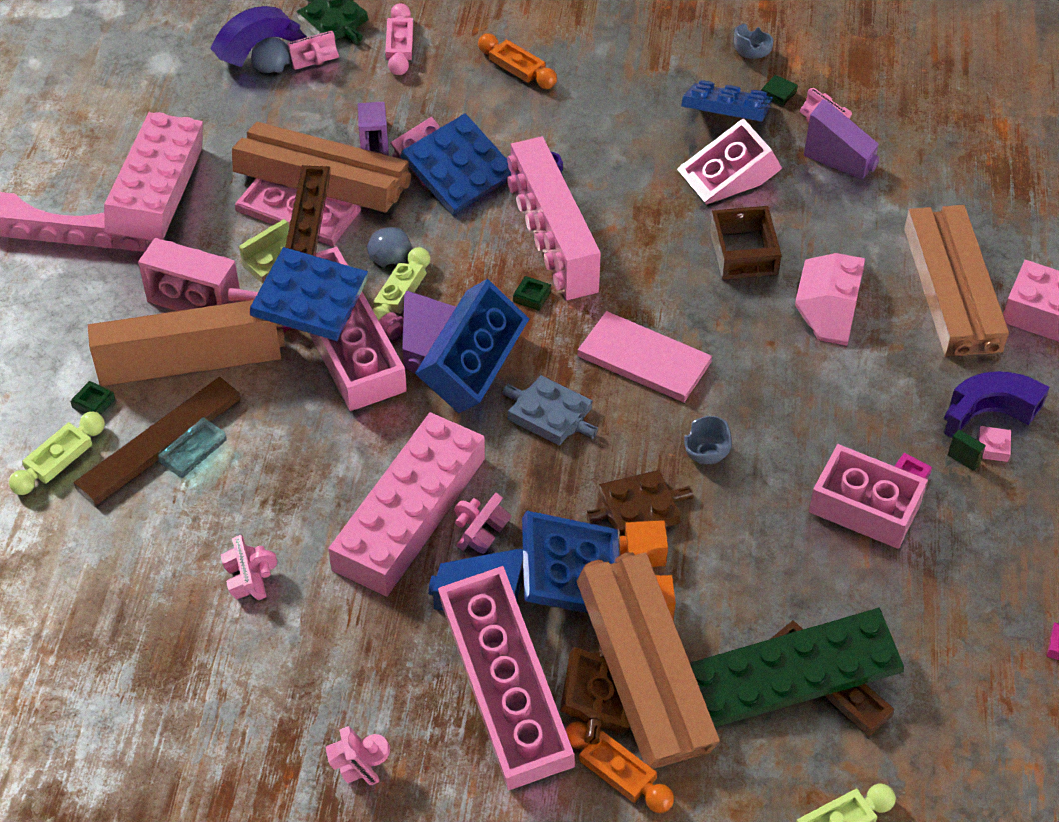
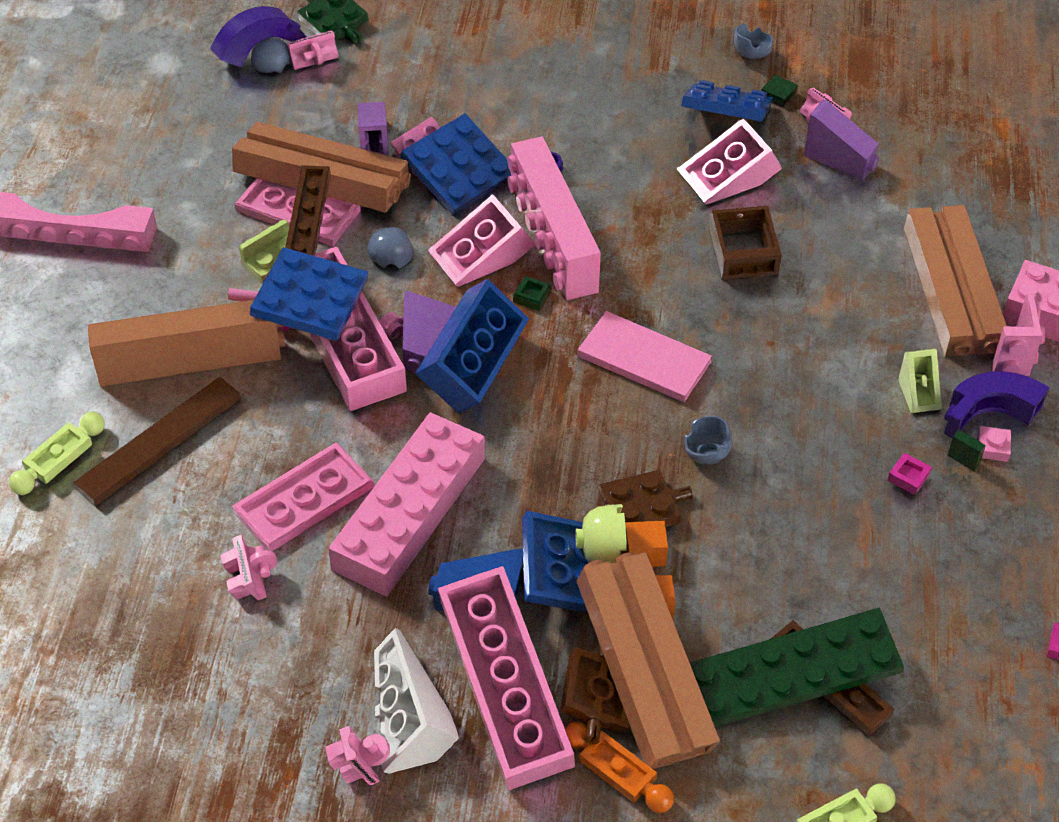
(92, 398): dark green tile -> none
(153, 177): bright pink brick -> none
(186, 276): bright pink brick -> none
(192, 447): clear light blue plate -> none
(302, 497): none -> bright pink tile
(399, 39): bright pink plate -> none
(403, 278): yellowish green plate -> none
(409, 708): none -> white wedge
(475, 535): bright pink hips -> none
(481, 243): none -> bright pink slope
(517, 61): orange plate -> none
(550, 410): sand blue plate -> none
(602, 534): none -> yellowish green cylinder
(830, 295): bright pink wedge -> none
(867, 496): bright pink brick -> none
(921, 380): none -> yellowish green slope
(1020, 344): none -> bright pink bracket

